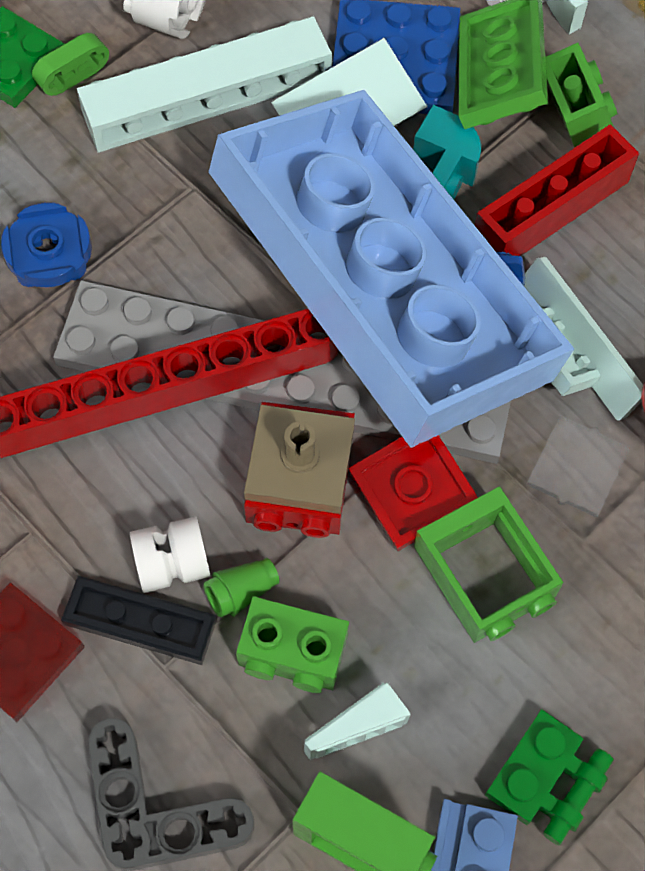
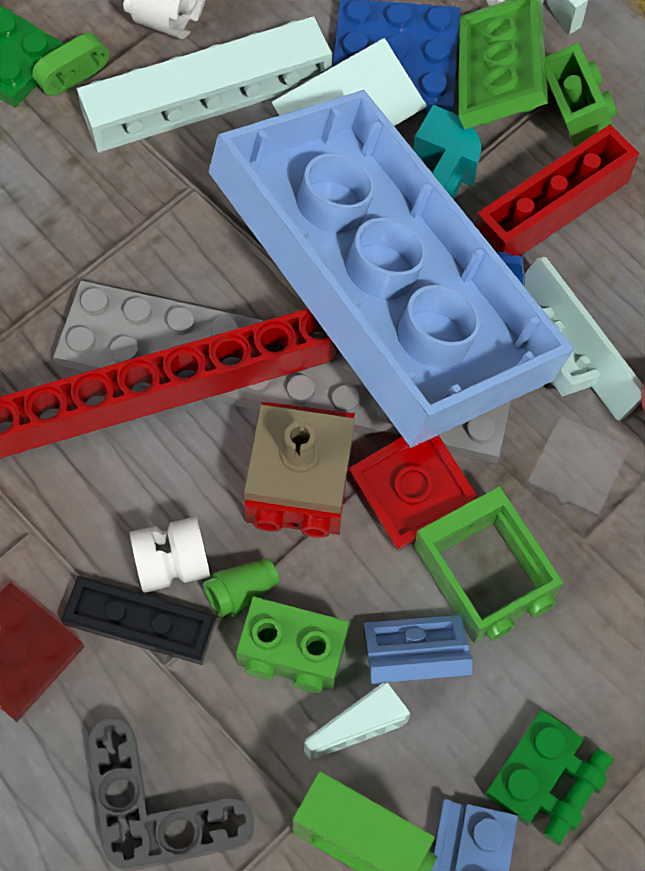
(51, 267): blue plate -> none
(417, 649): none -> medium blue plate

